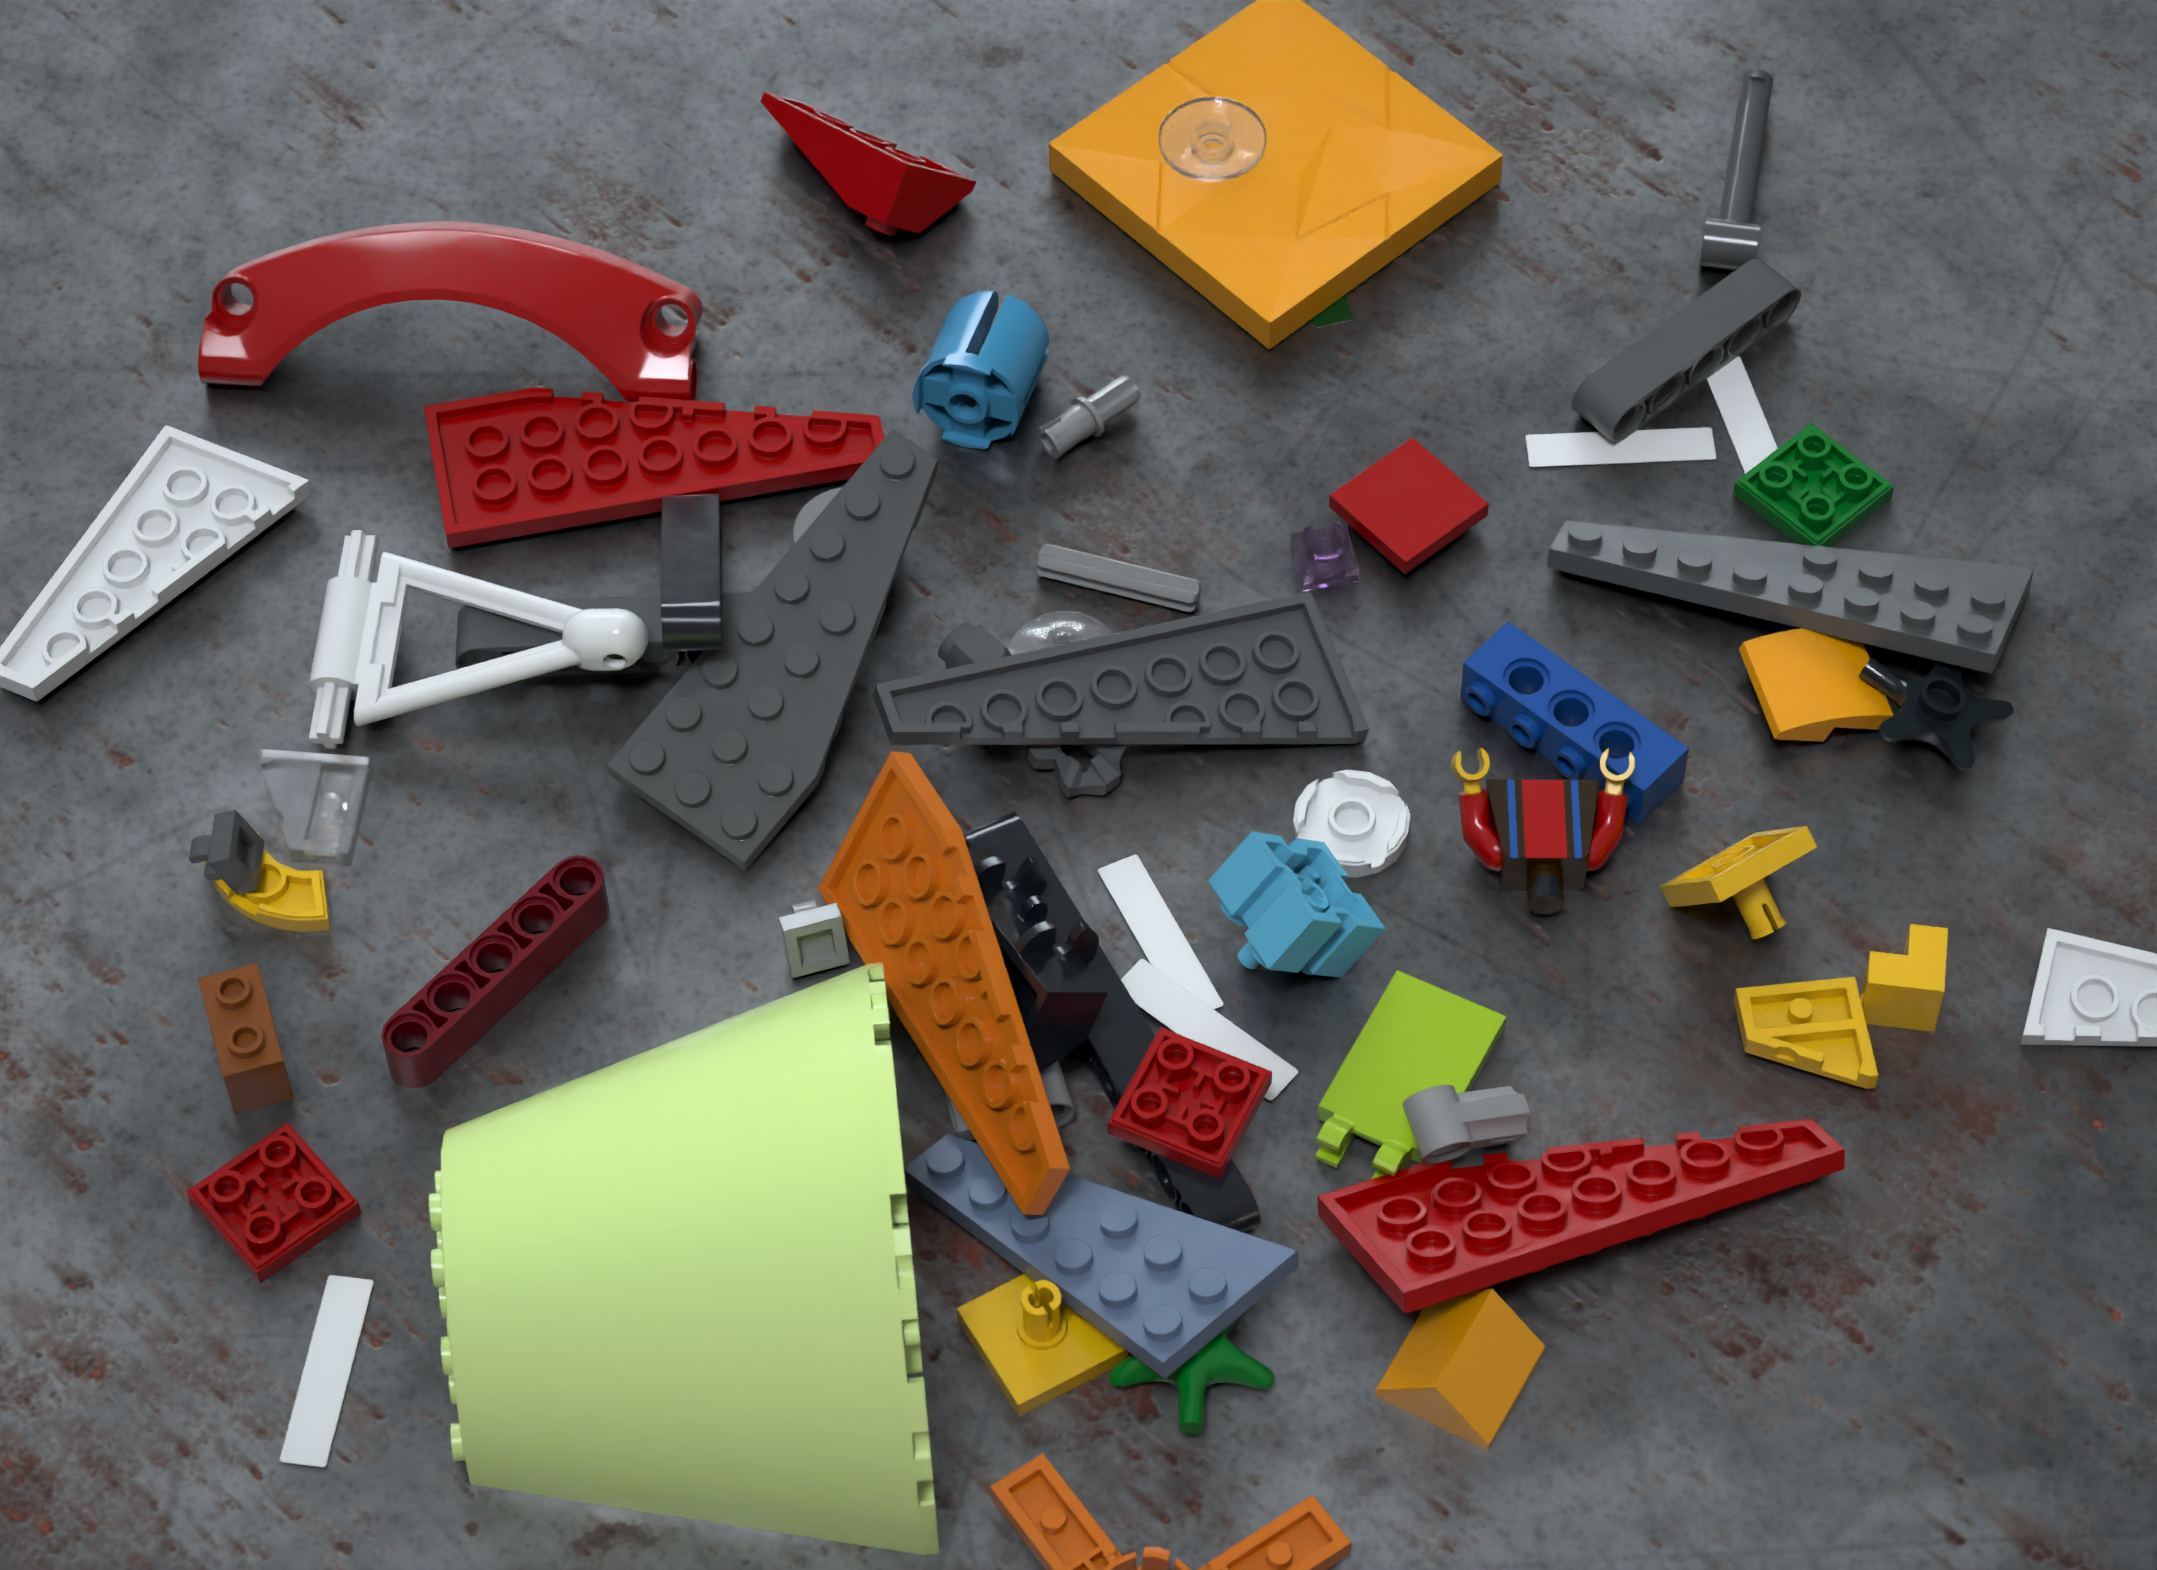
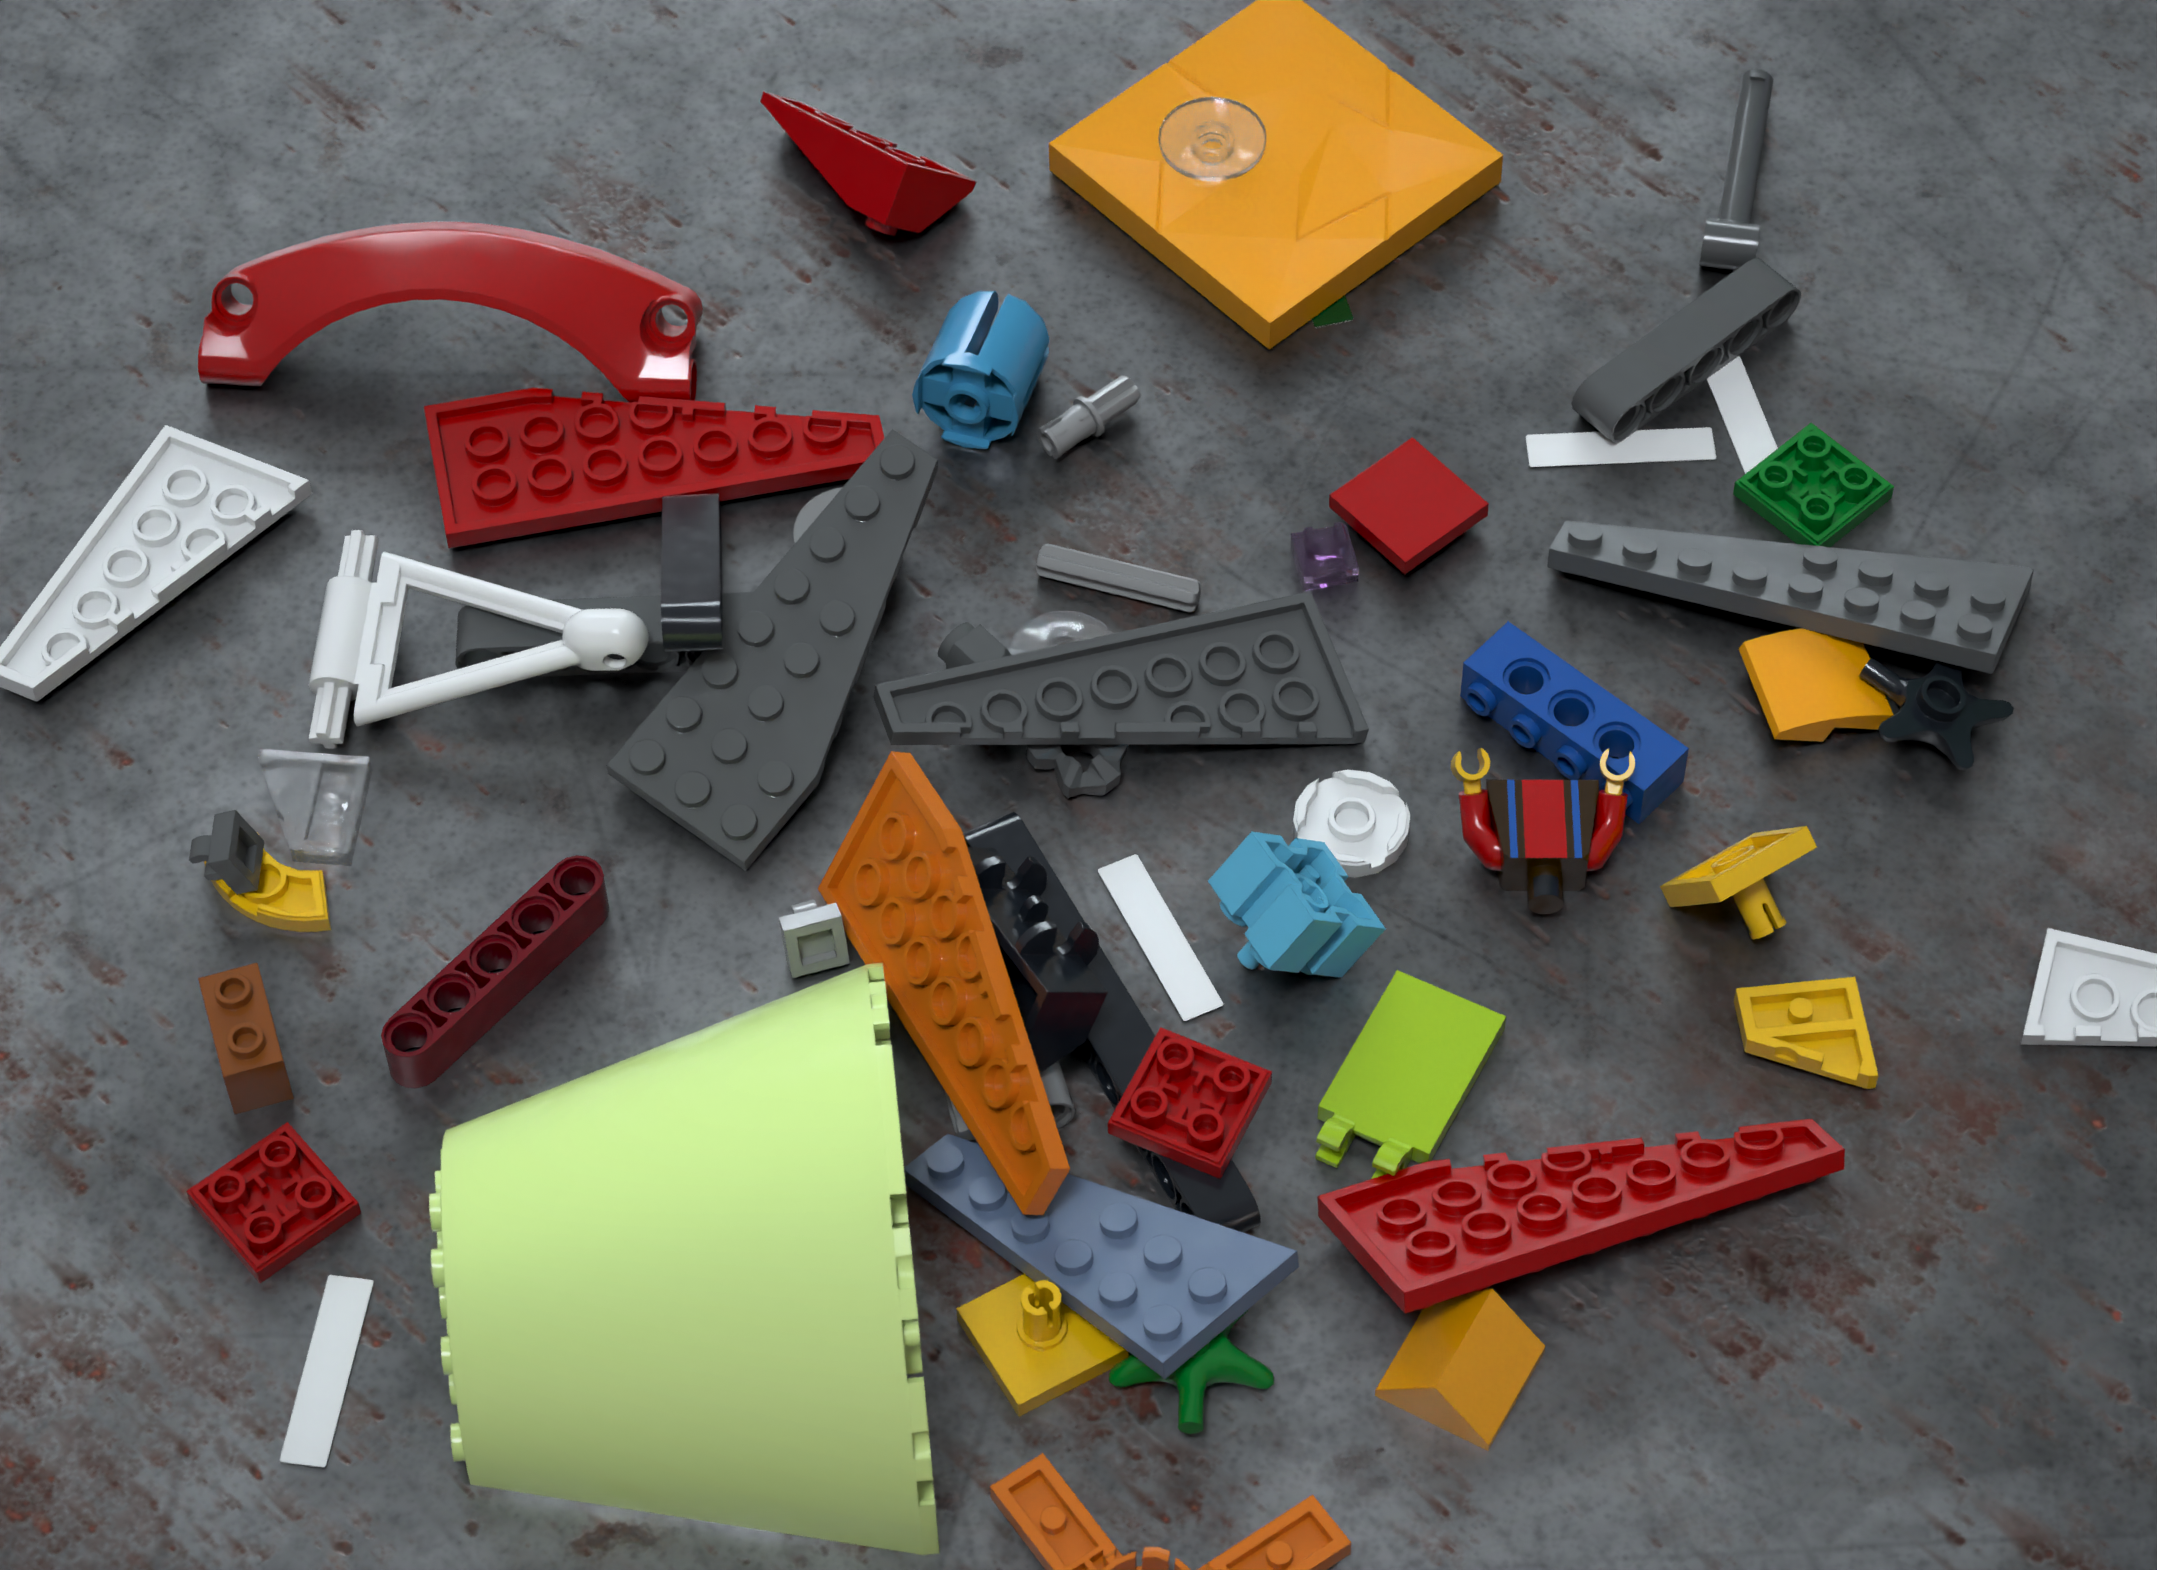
(1198, 1021): white sticker -> none
(1454, 1123): light grey piece -> none
(1907, 987): yellow piece -> none

